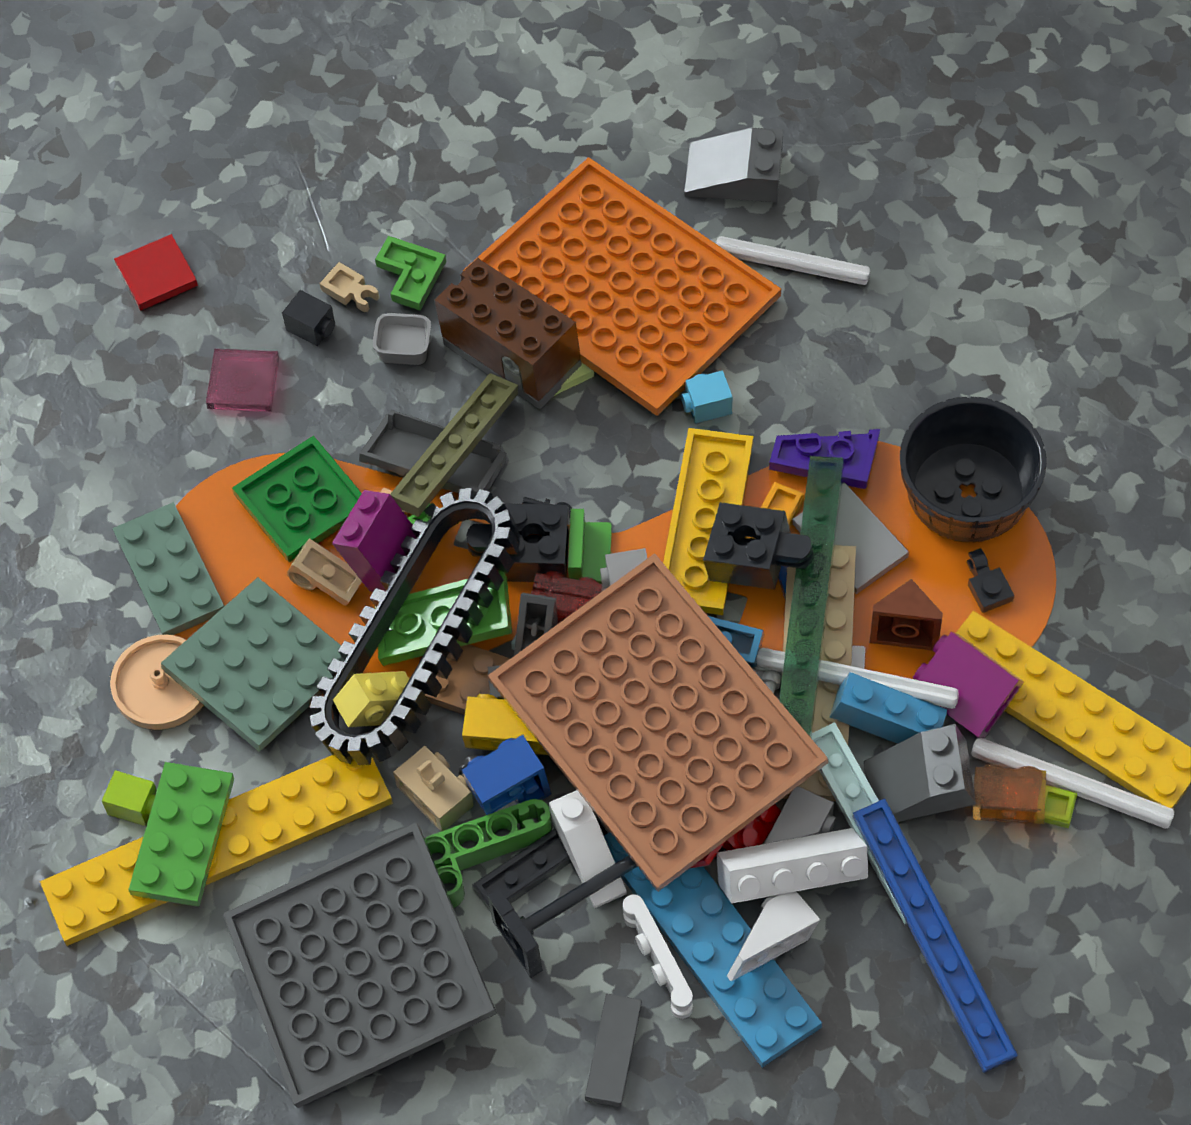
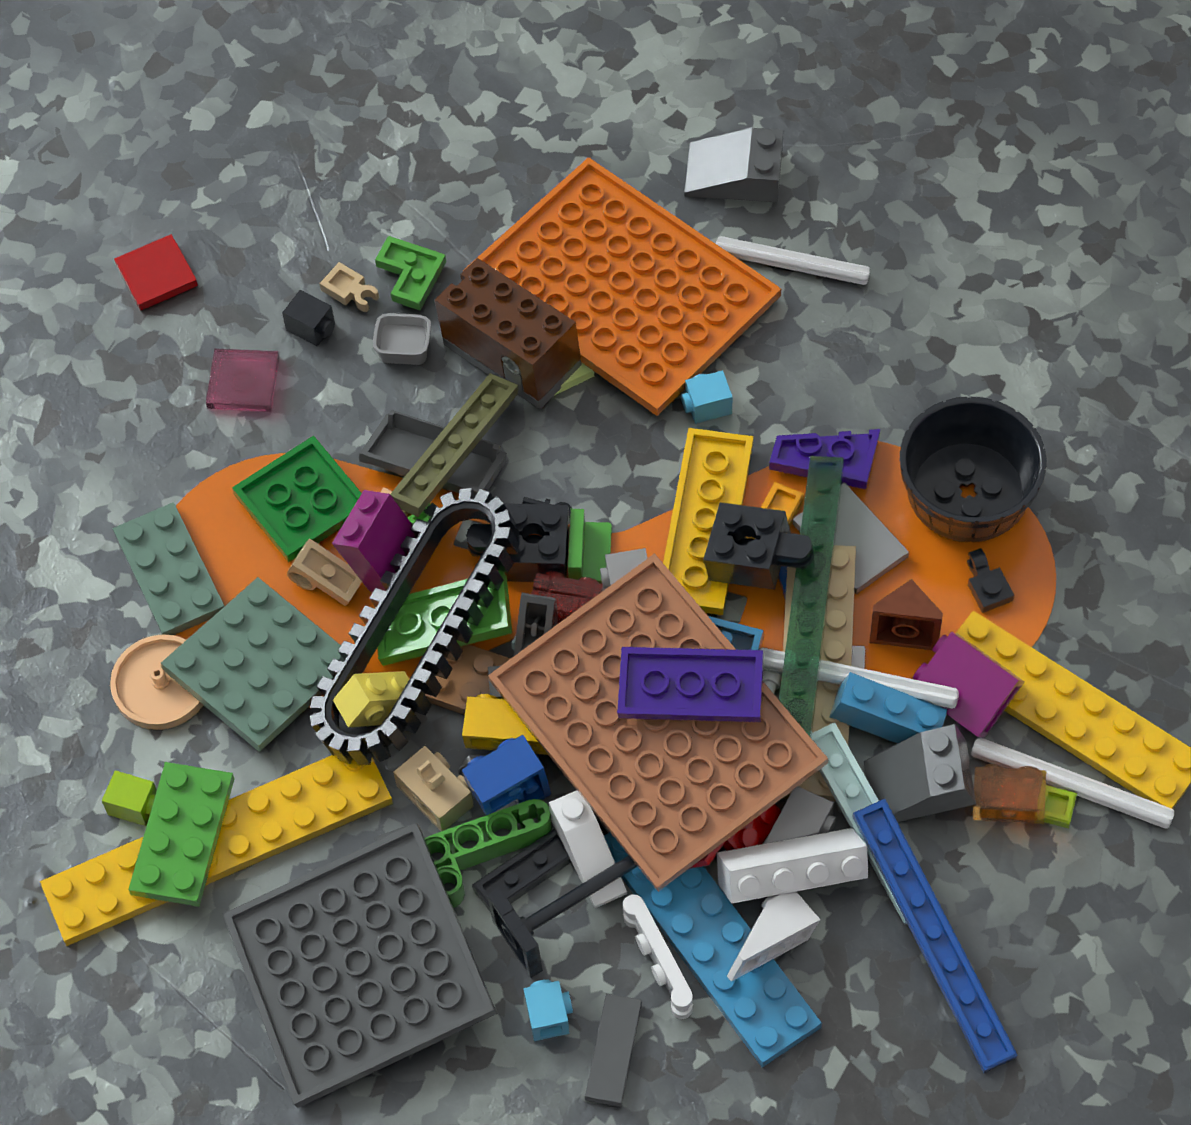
(547, 1009): none -> medium azure brick
(690, 684): none -> dark purple plate

